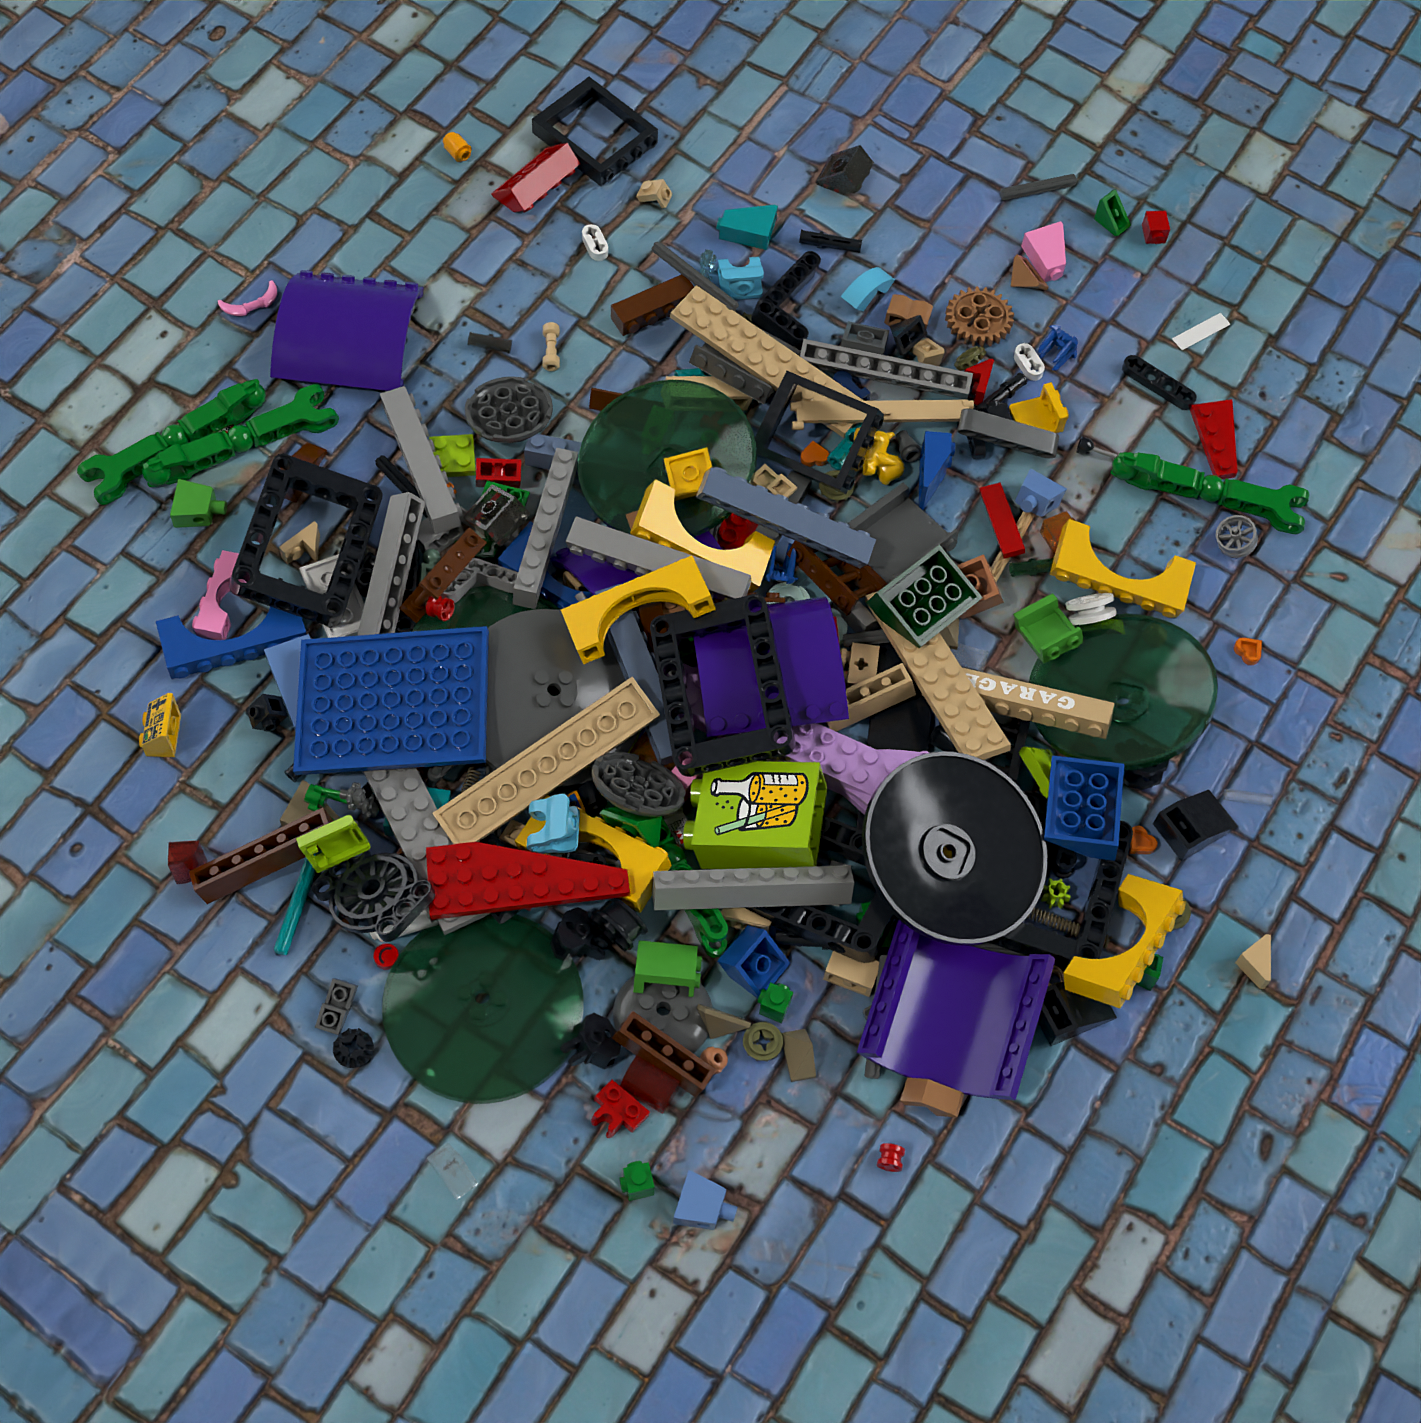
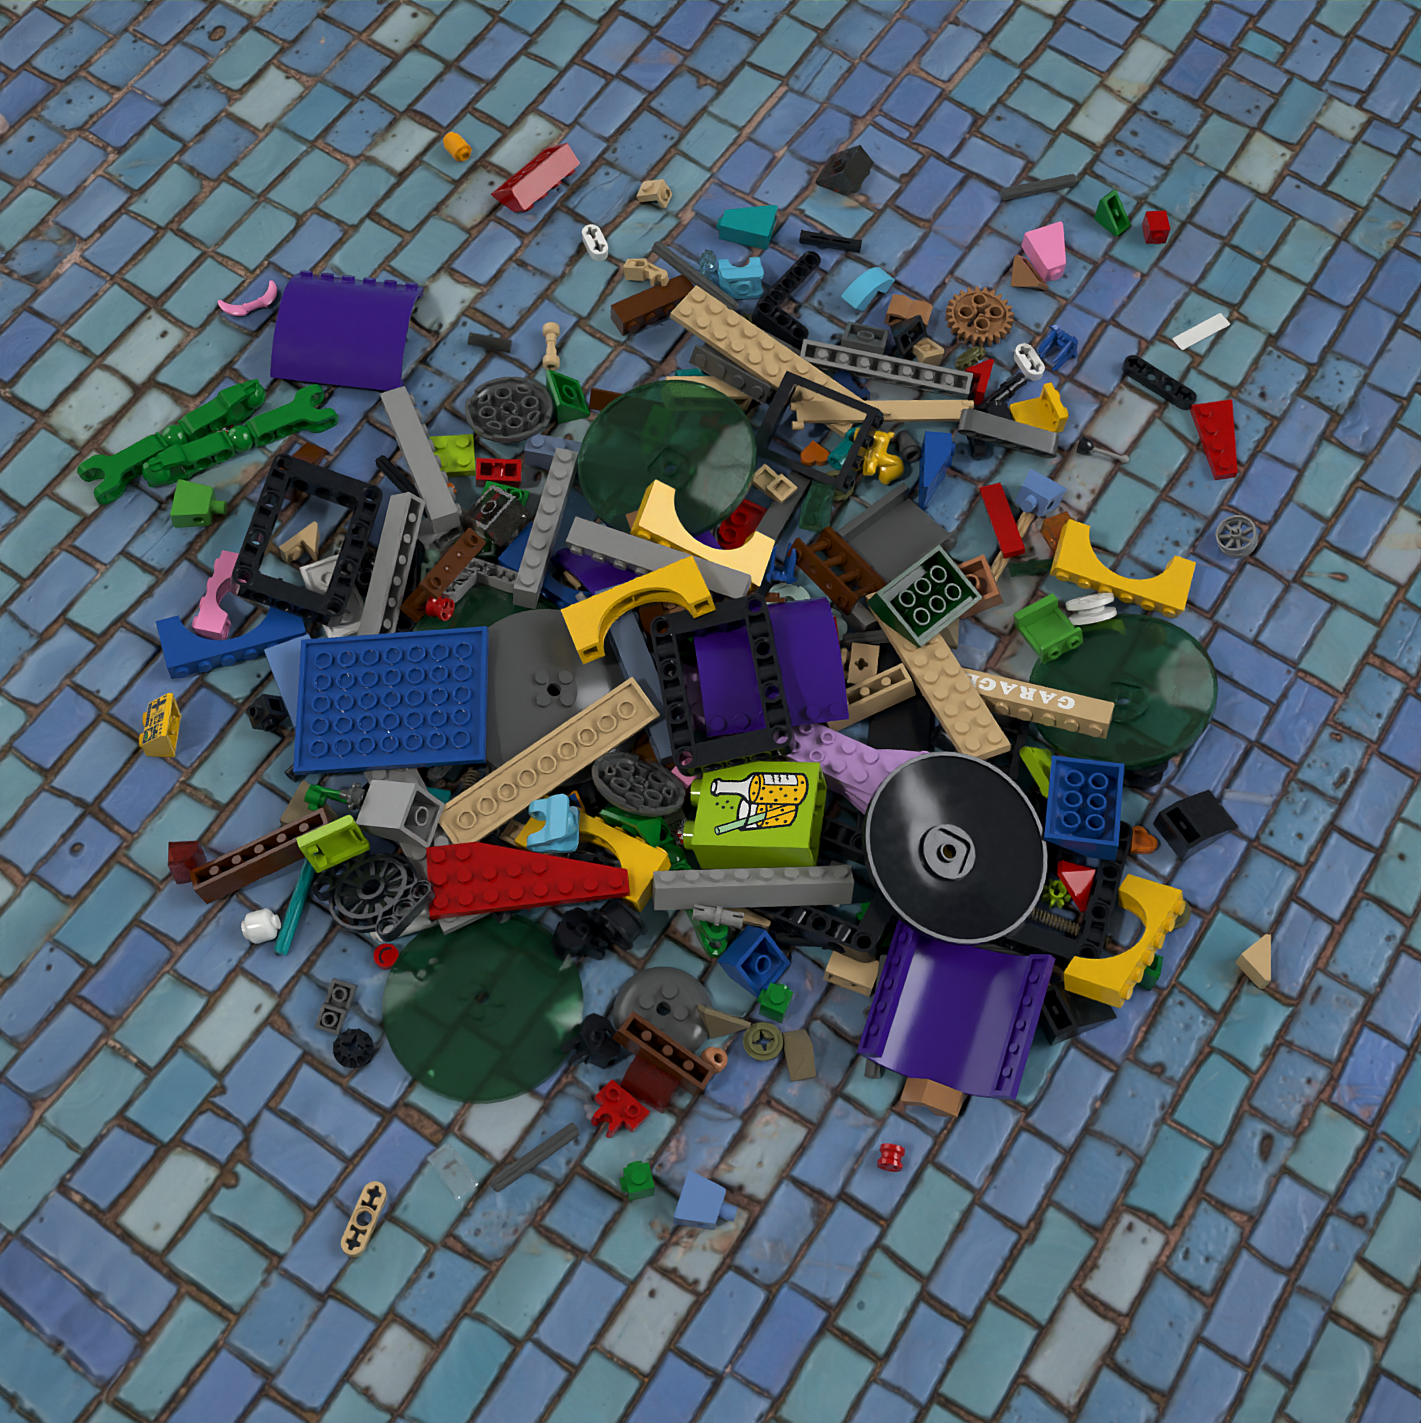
(260, 926): none -> white head
(363, 1240): none -> tan beam
(400, 812): none -> light grey slope
(534, 1157): none -> dark grey axle
(566, 397): none -> green slope
(600, 173): black window -> none
(642, 270): none -> tan piece
(667, 965): bright green panel -> none
(687, 471): yellow tile -> none
(718, 916): none -> light grey pin
(786, 517): sand blue brick -> none
(817, 507): none -> clear green slope
(1077, 881): none -> red slope
(1151, 472): green piece -> none
(1249, 650): orange tile -> none

